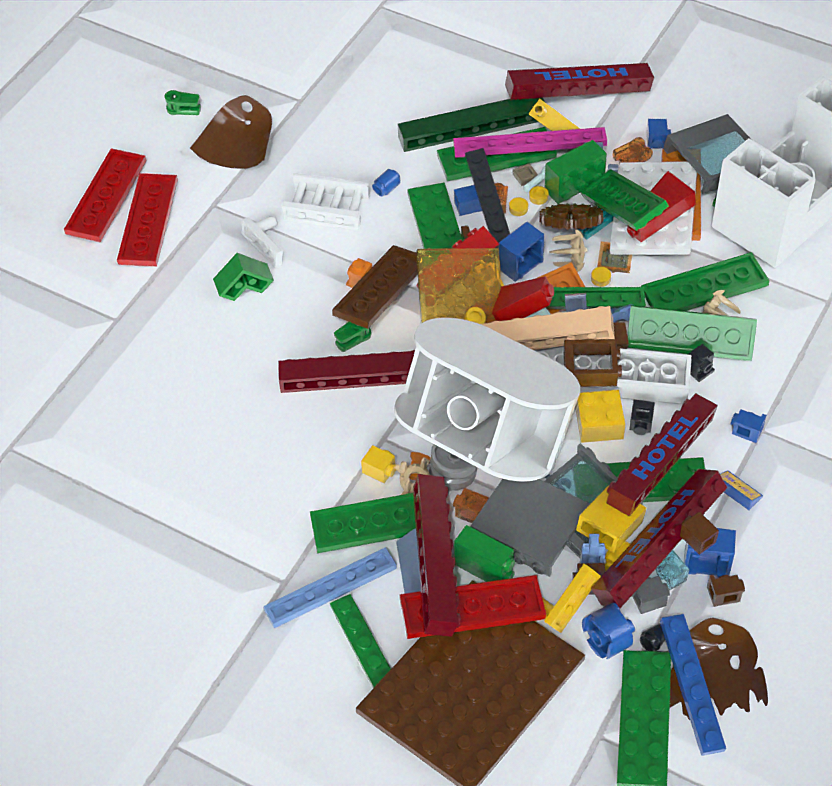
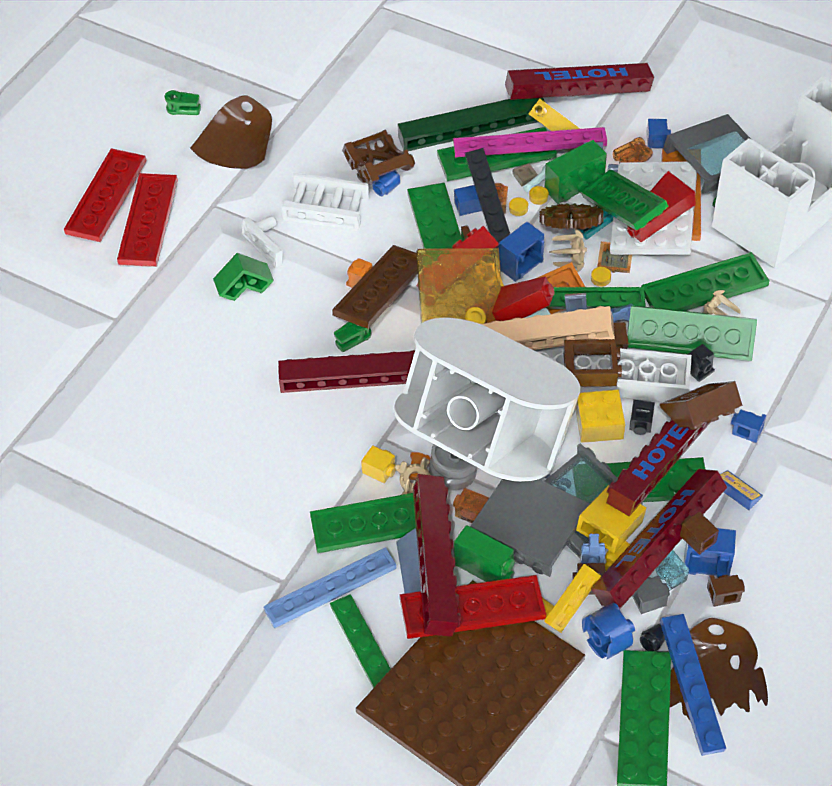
(366, 170): none -> reddish brown fence
(703, 404): none -> reddish brown slope

